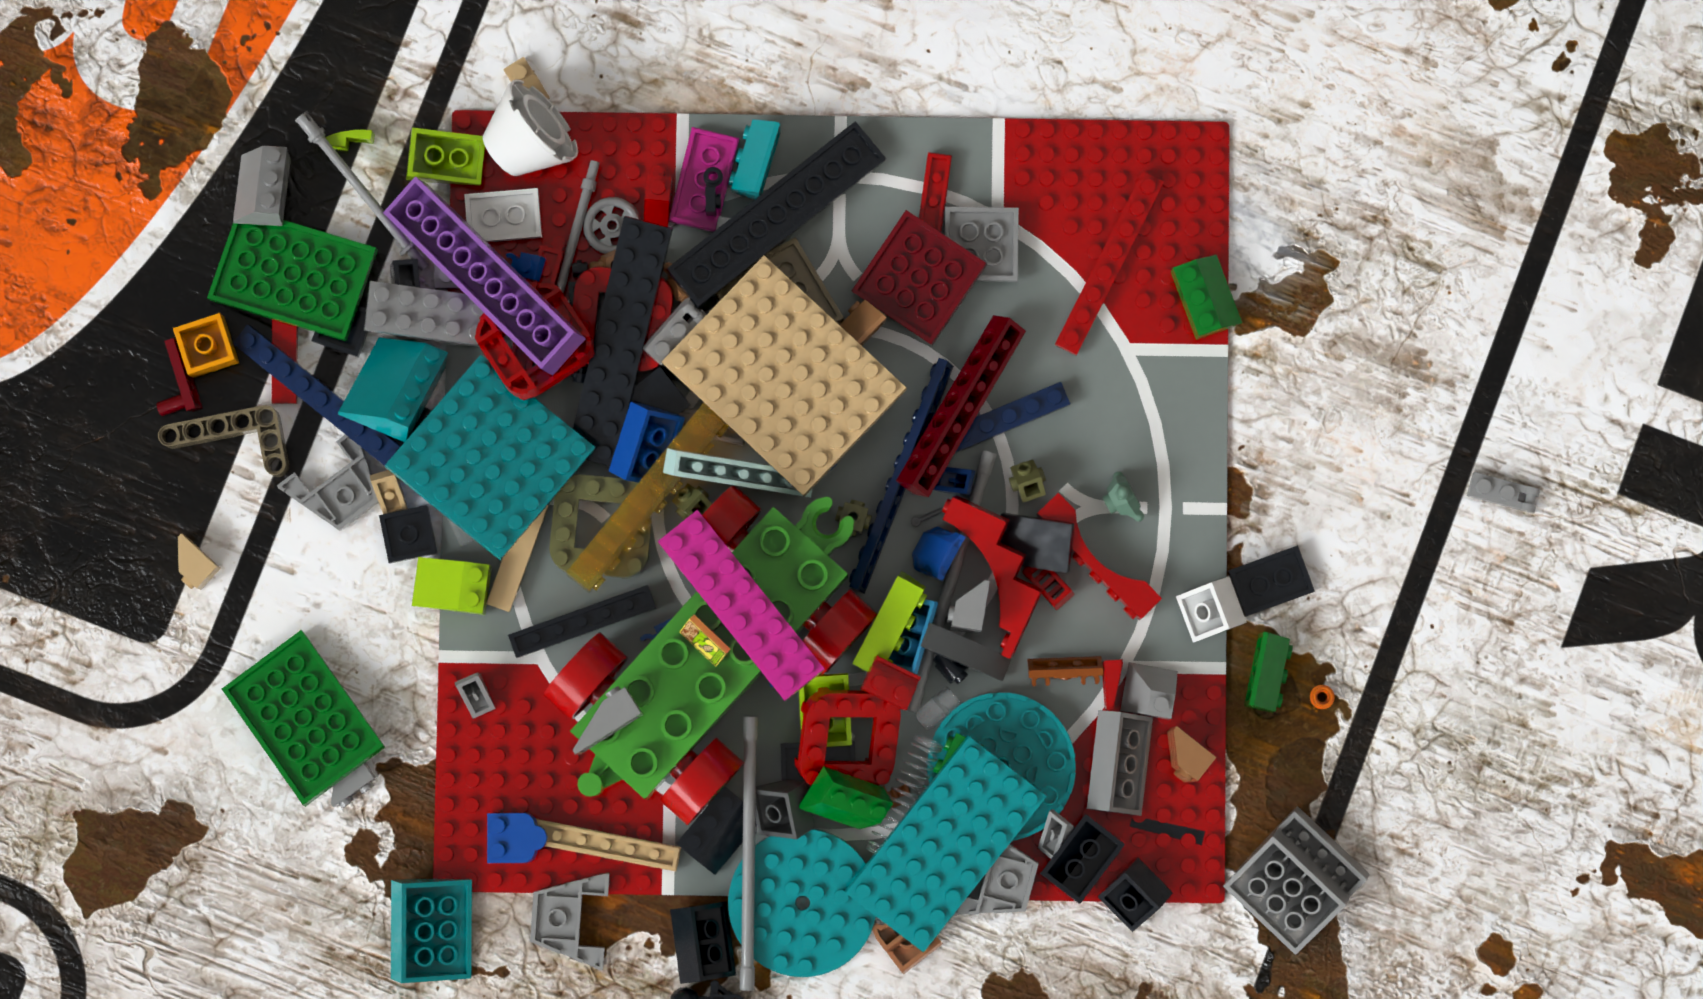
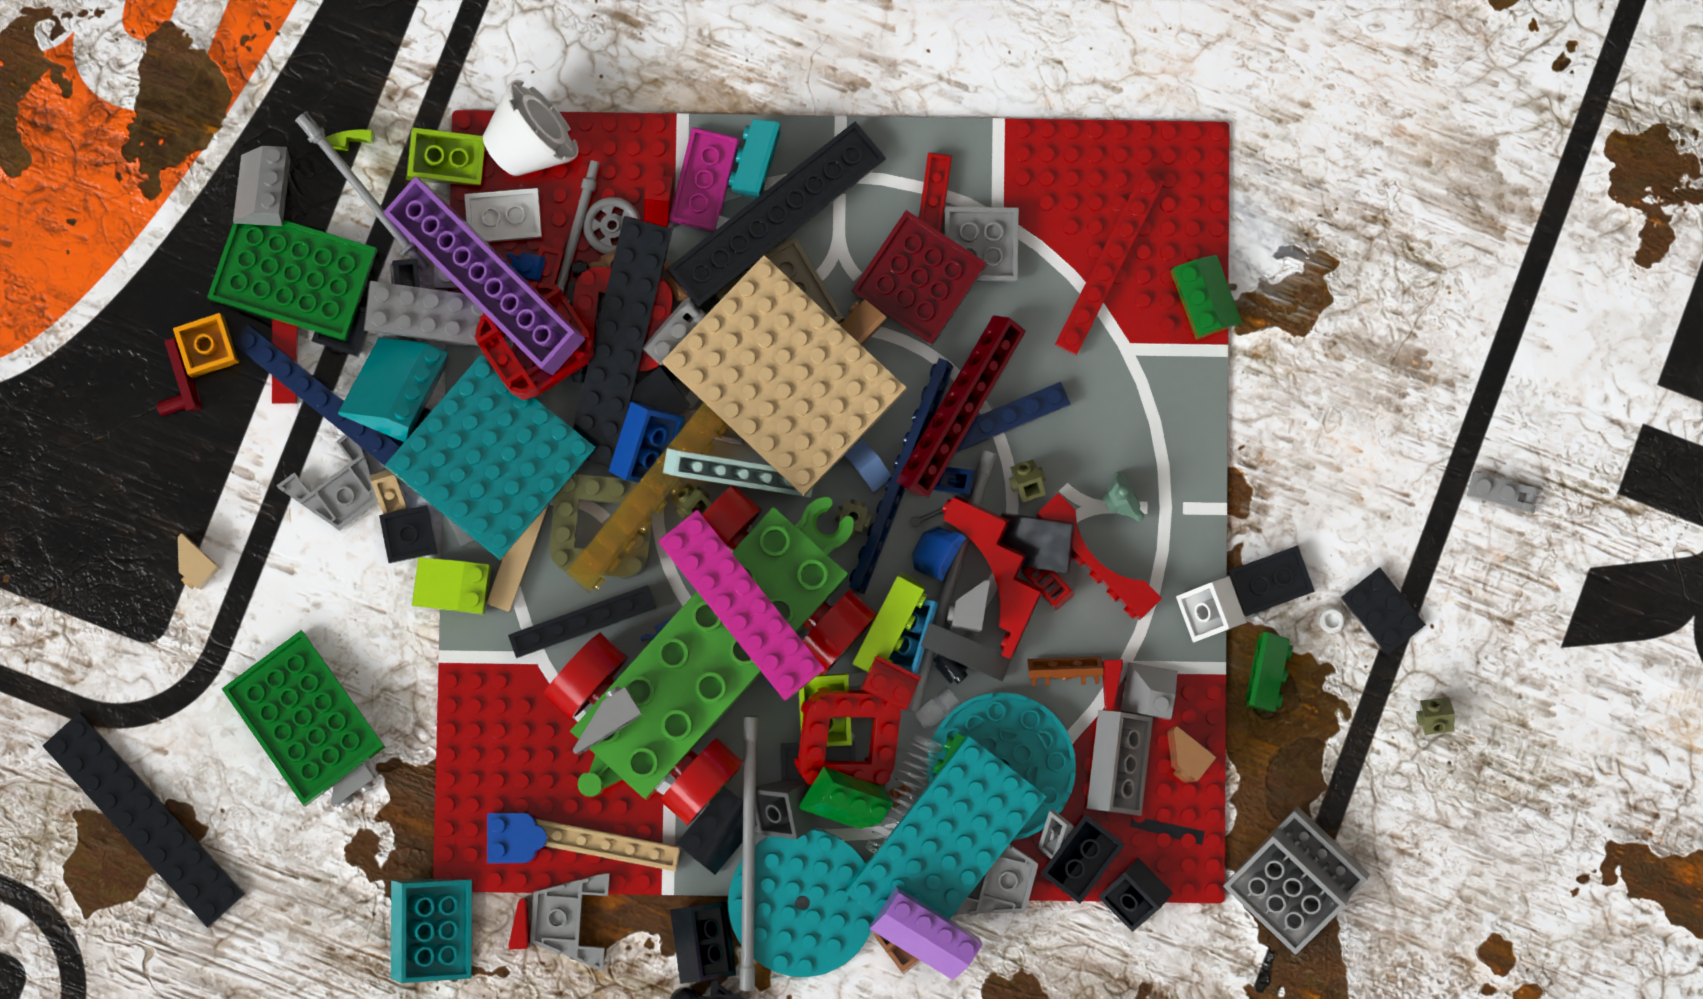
(144, 820): none -> black plate
(232, 429): dark tan beam -> none
(475, 695): light grey slope -> none
(520, 931): none -> red slope
(522, 71): tan slope -> none
(705, 640): tile -> none
(713, 200): black plate -> none
(868, 465): none -> light blue slope
(926, 934): none -> medium lavender slope
(1329, 697): orange plate -> none
(1331, 620): none -> white tile
(1383, 611): none -> black plate
(1436, 716): none -> olive brick

